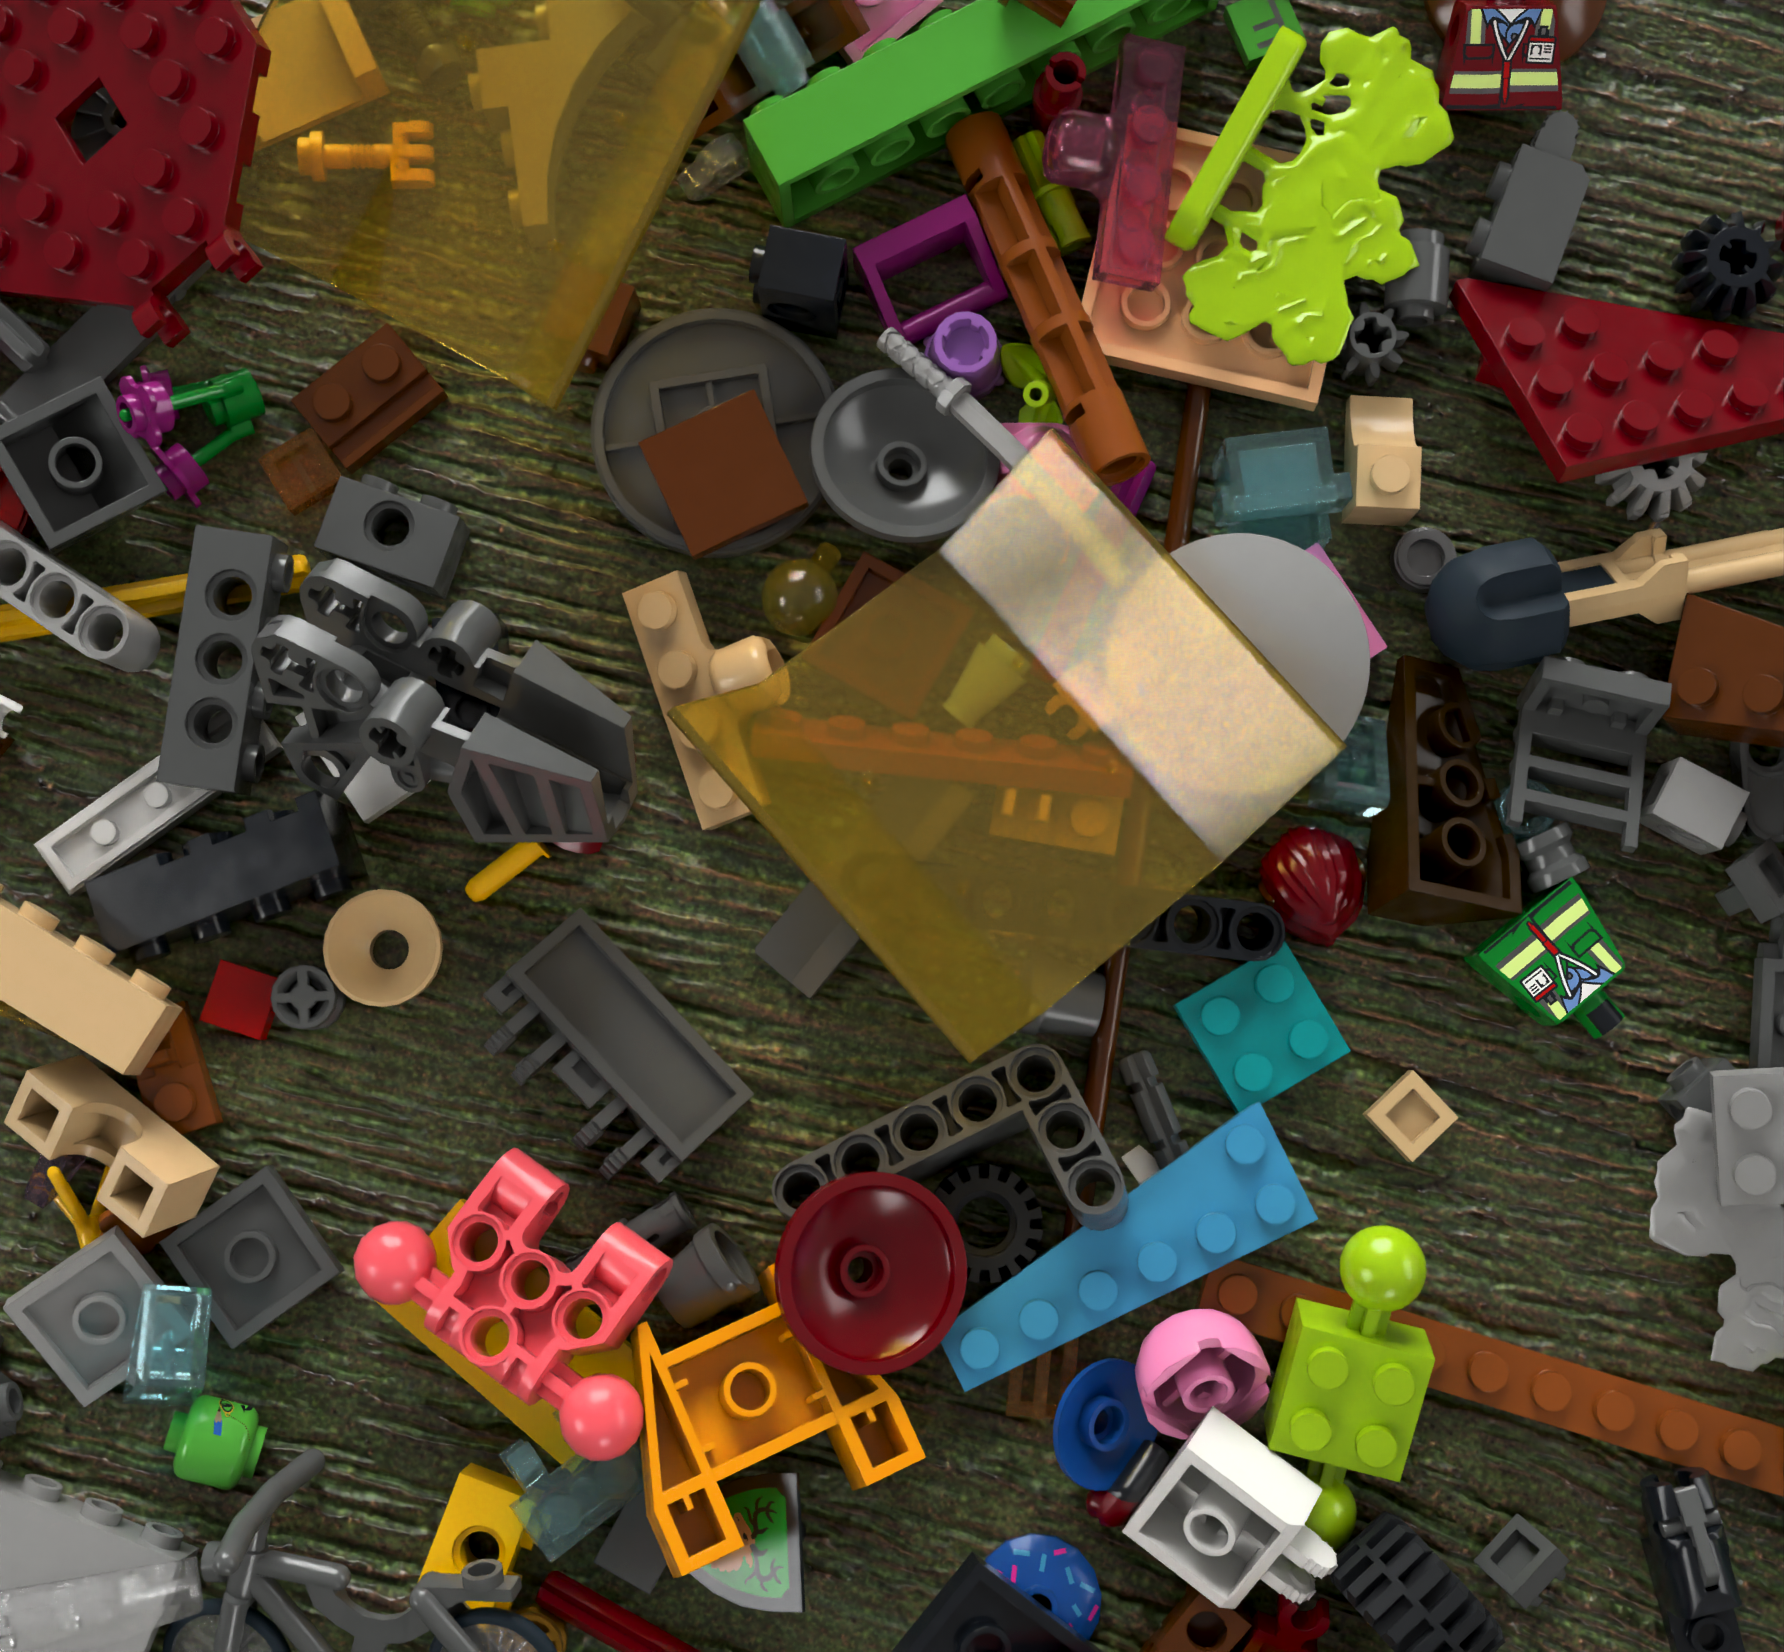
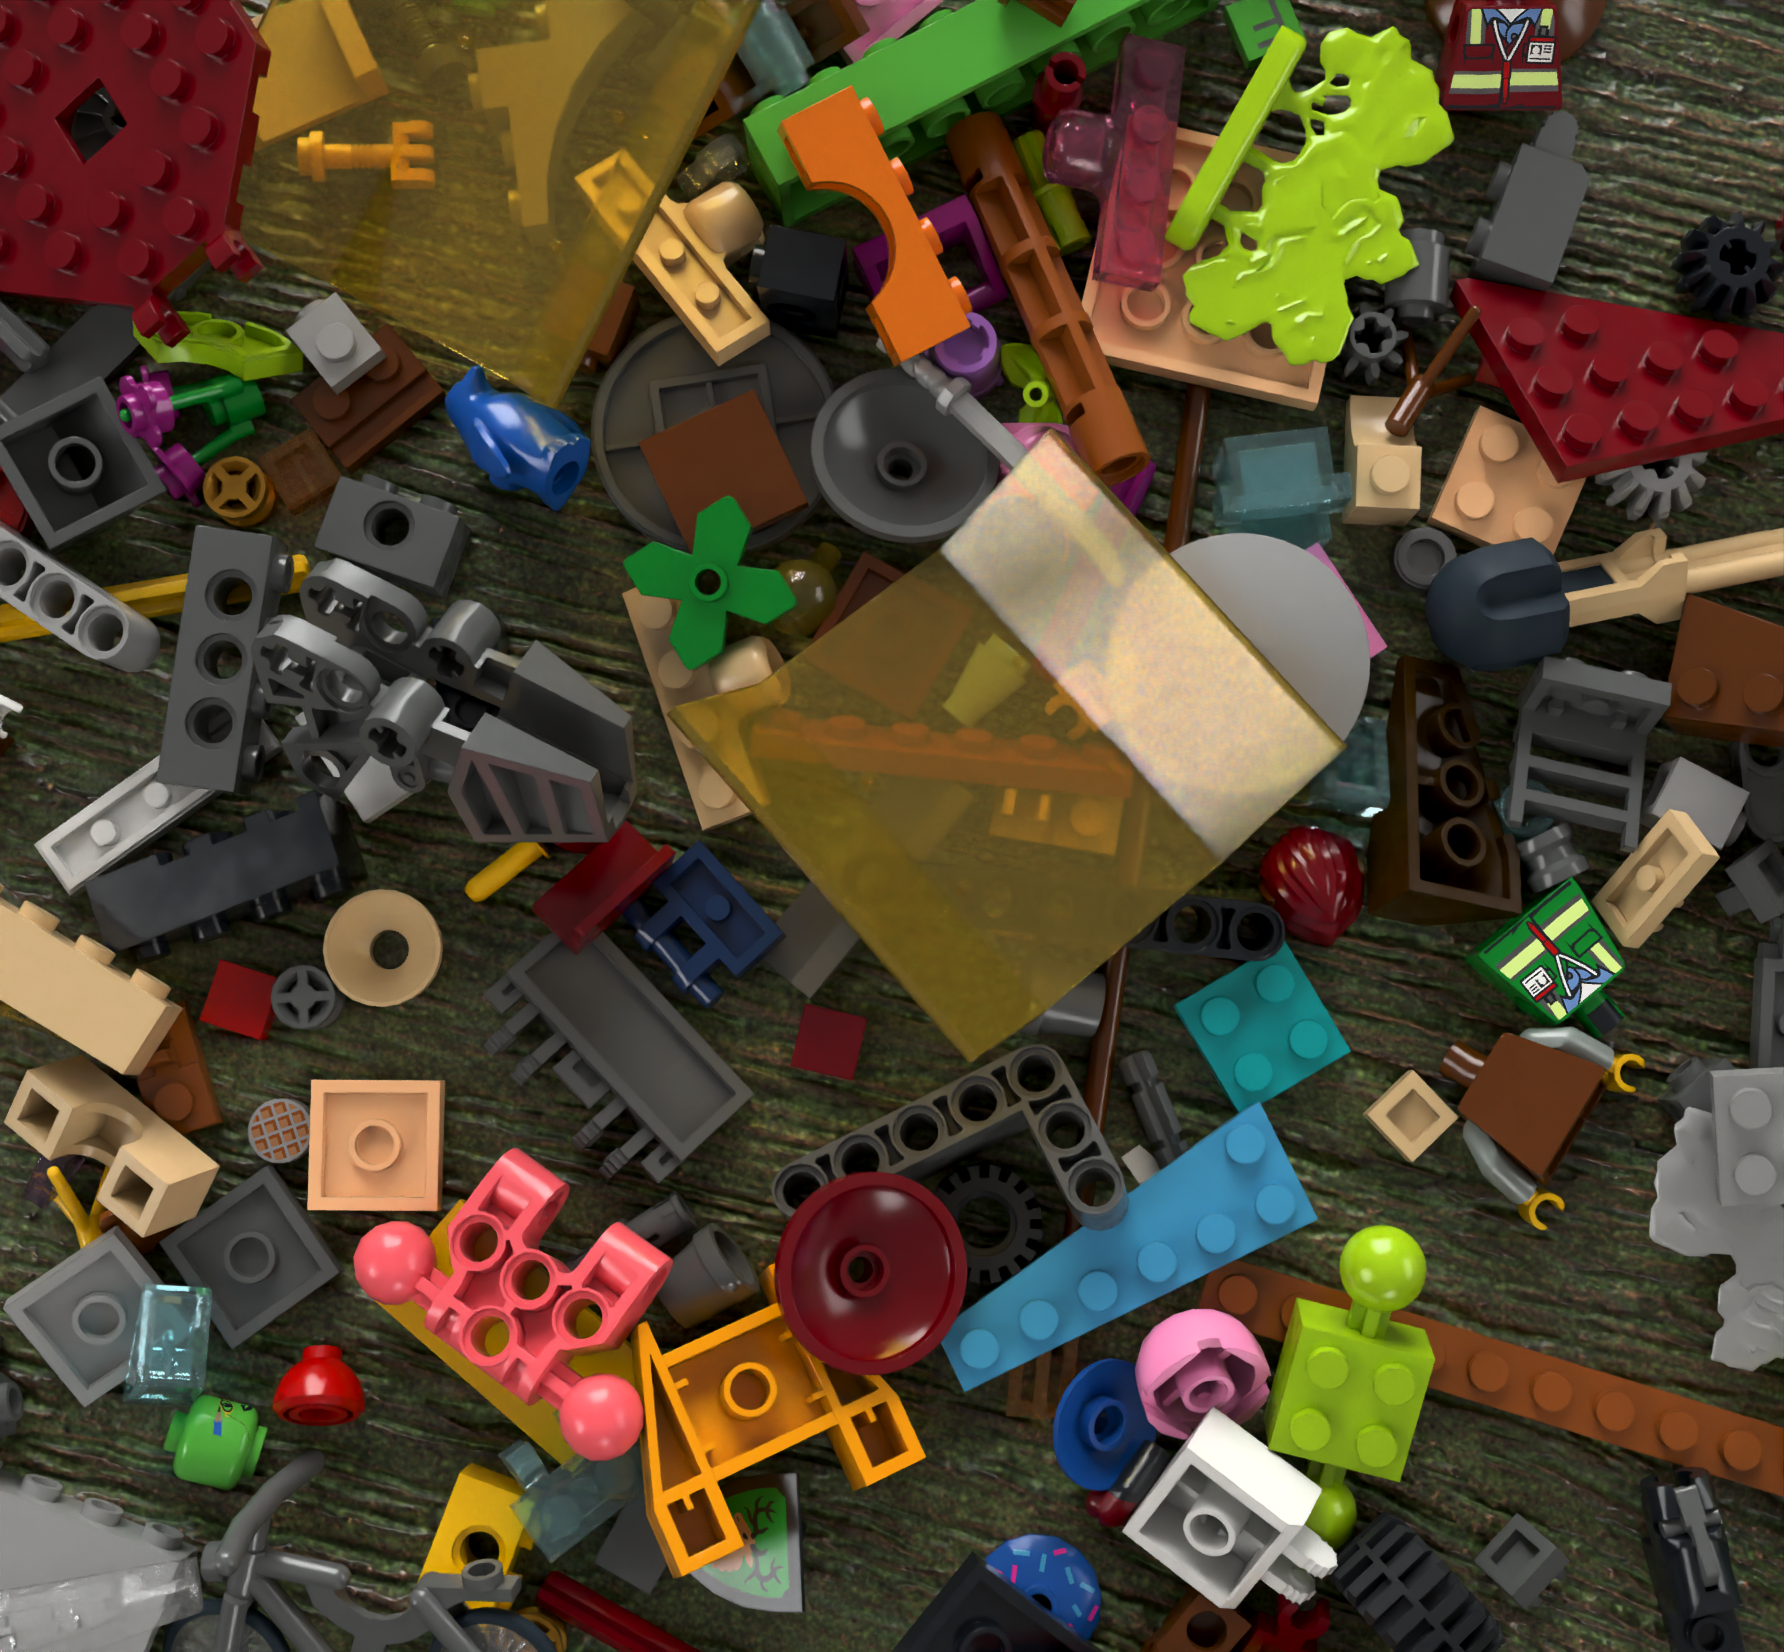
(225, 345): none -> lime tile
(230, 482): none -> pearl gold wheel
(280, 1130): none -> tile
(319, 1390): none -> red brick
(335, 342): none -> light grey bracket
(376, 1145): none -> light nougat plate
(518, 439): none -> blue animal
(602, 887): none -> dark red panel
(688, 264): none -> tan plate
(703, 619): none -> green plant
(717, 910): none -> dark blue plate
(829, 1042): none -> dark red tile
(840, 151): none -> orange arch
(1422, 387): none -> reddish brown plant
(1502, 487): none -> light nougat plate
(1531, 1105): none -> reddish brown torso
(1655, 878): none -> tan plate

